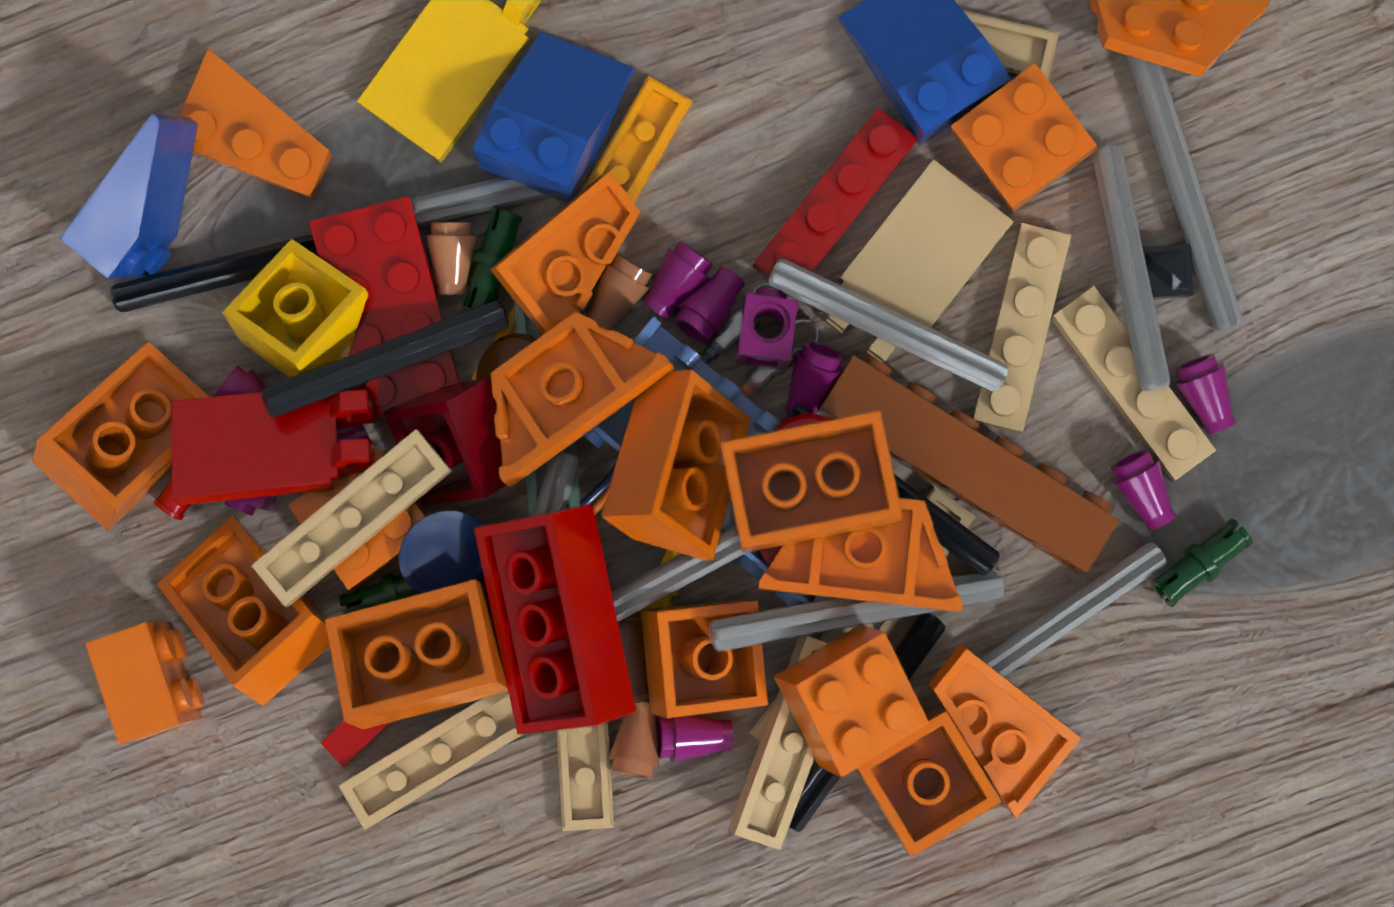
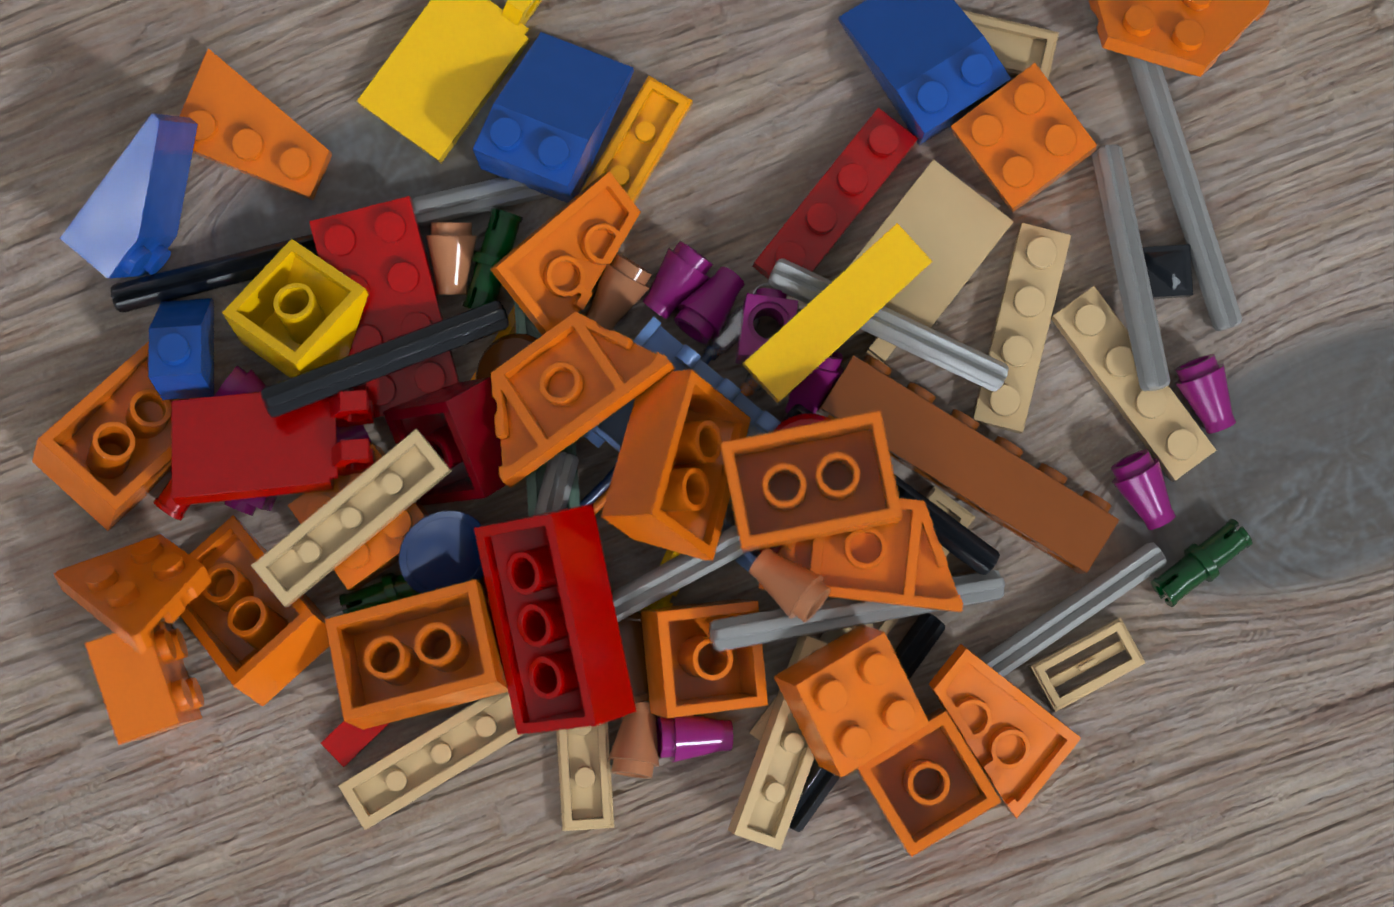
(136, 587): none -> orange wing
(182, 349): none -> blue slope
(790, 585): none -> nougat cone
(837, 313): none -> yellow tile
(1048, 684): none -> tan tile

